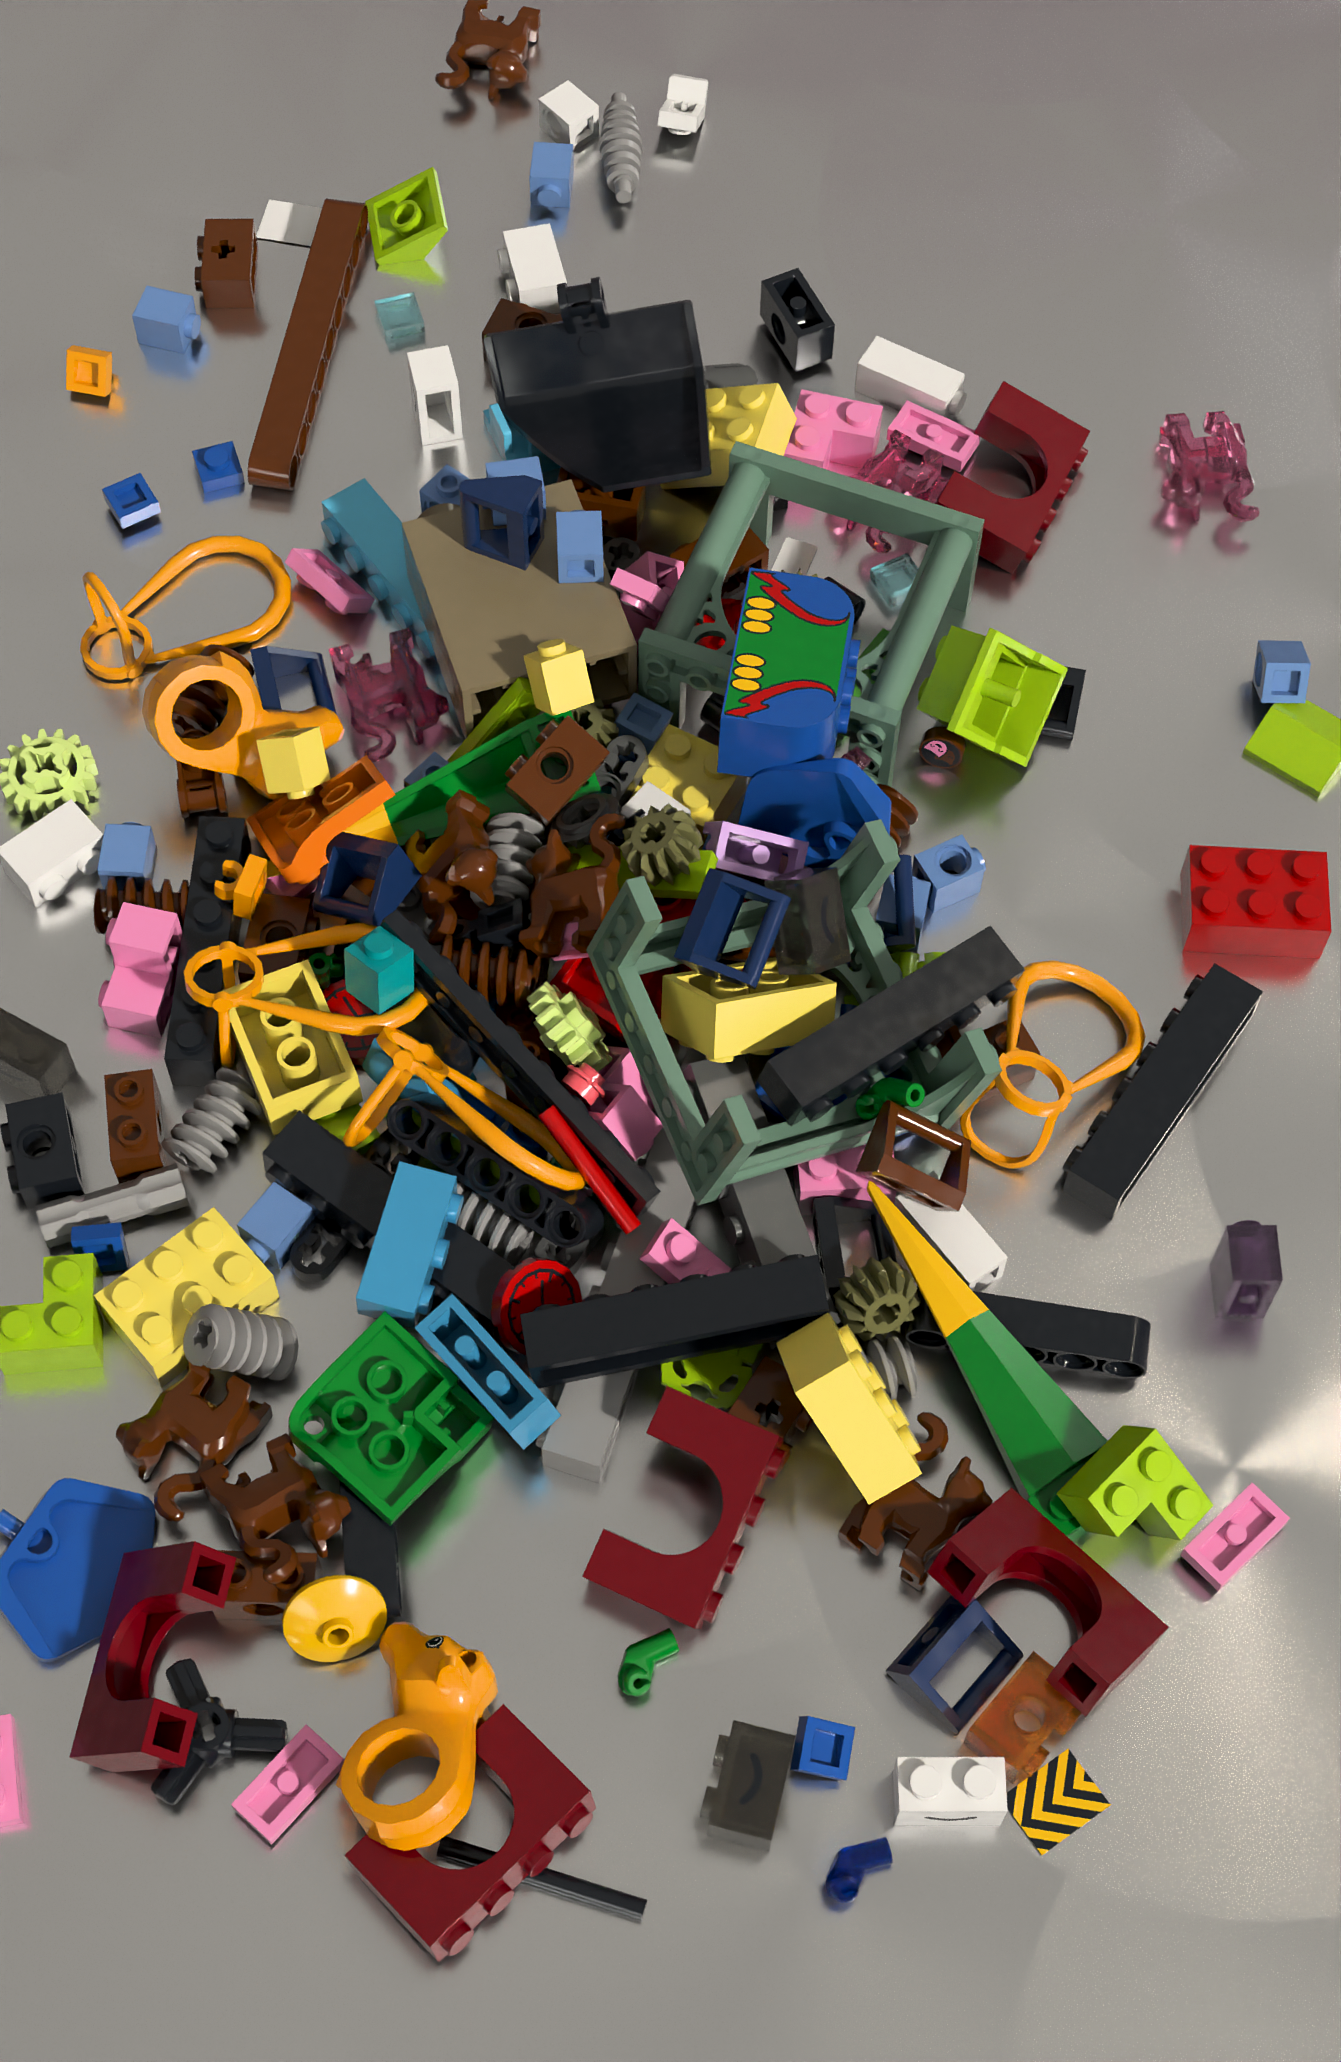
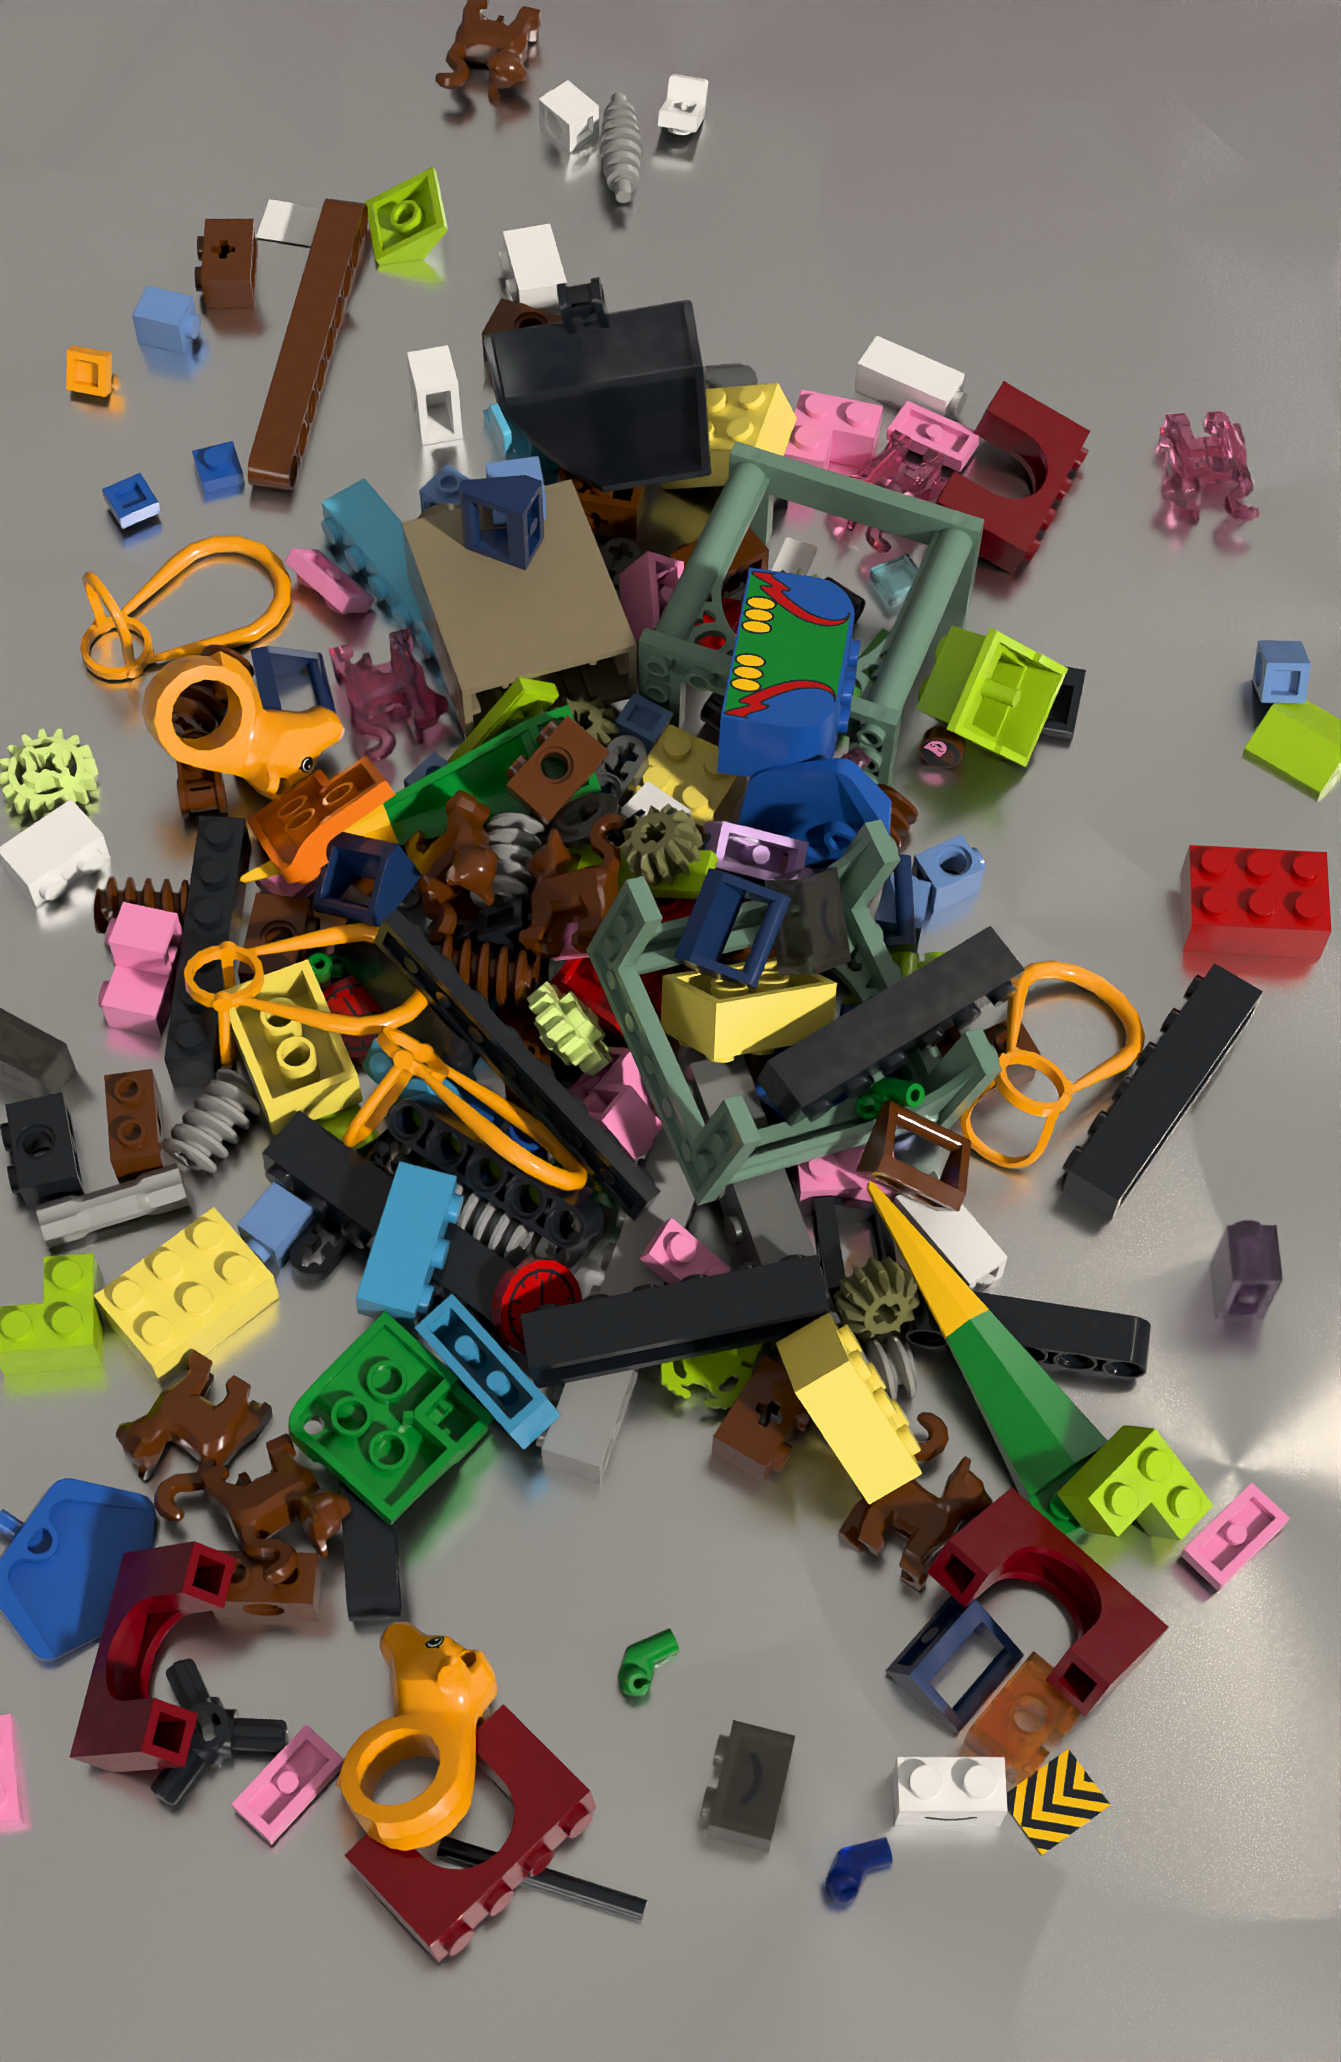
(105, 1242): blue plate -> none
(127, 852): medium blue brick -> none
(241, 1342): light grey piece -> none
(248, 885): light orange tile -> none
(293, 761): light yellow brick -> none
(334, 1618): yellow dish -> none
(379, 970): teal brick -> none
(399, 316): clear light blue tile -> none
(551, 174): medium blue brick -> none
(558, 677): light yellow brick -> none
(579, 546): medium blue brick -> none
(584, 1083): coral plate -> none
(589, 1169): red bar -> none
(643, 596): bright pink plate -> none
(688, 1582): dark red arch -> none
(797, 319): black brick -> none
(822, 1748): blue plate -> none

